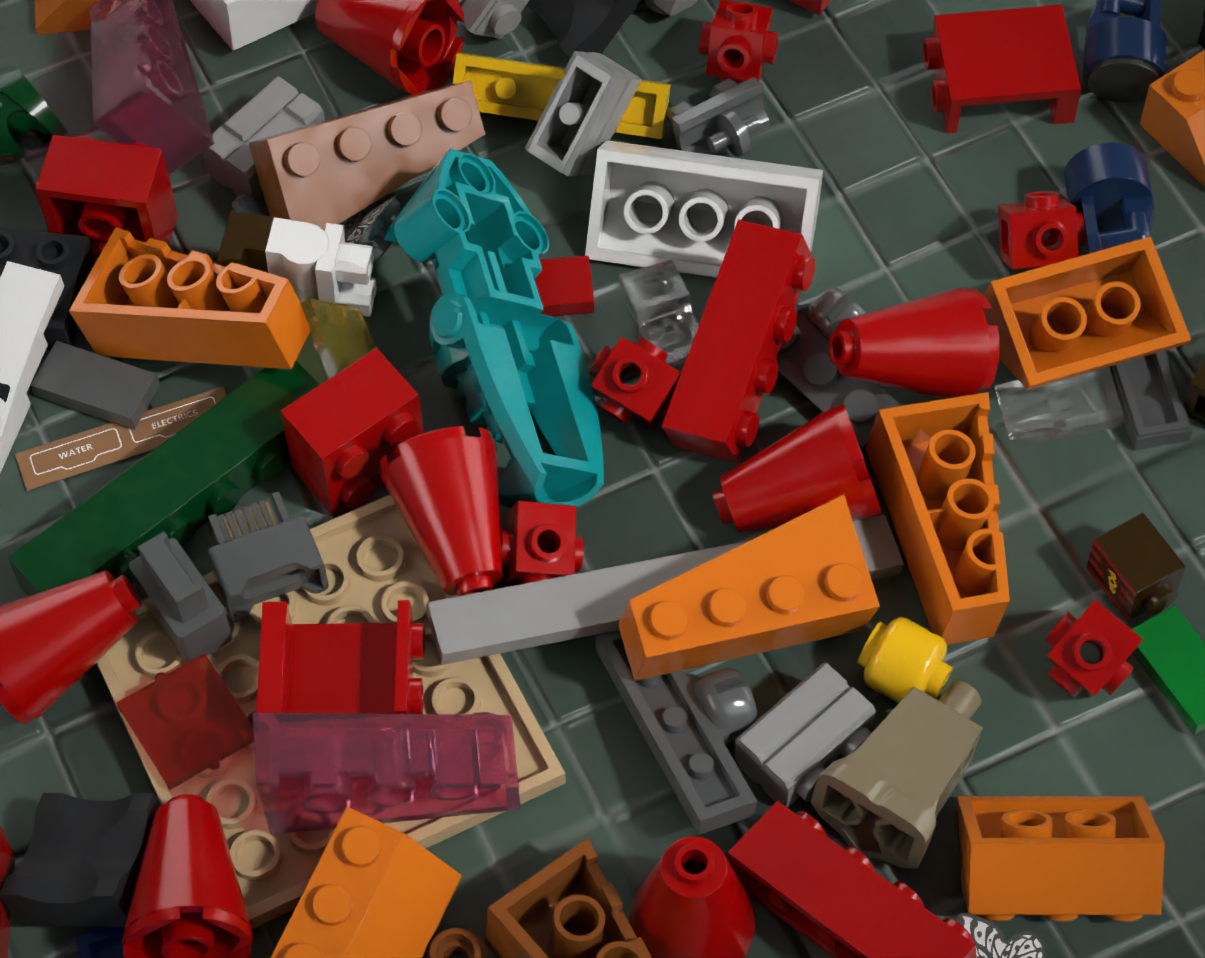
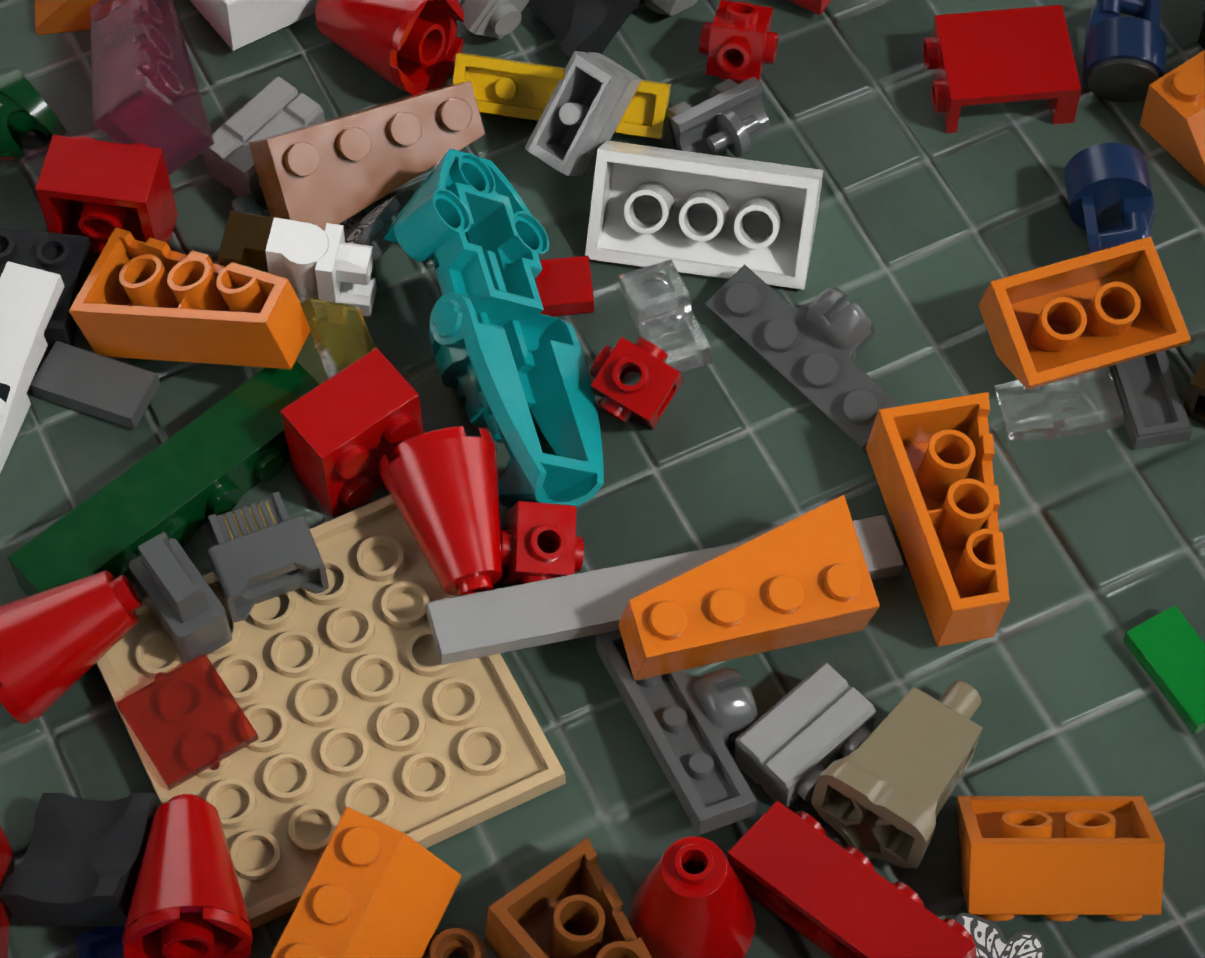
(110, 441): medium nougat sticker -> none
(339, 665): red panel -> none
(382, 767): clear pink wedge -> none
(739, 341): red brick -> none
(798, 476): red cone -> none
(904, 658): yellow head -> none
(922, 346): red cone -> none
(1040, 231): red brick -> none
(1113, 644): red brick -> none
(1136, 567): dark brown brick -> none

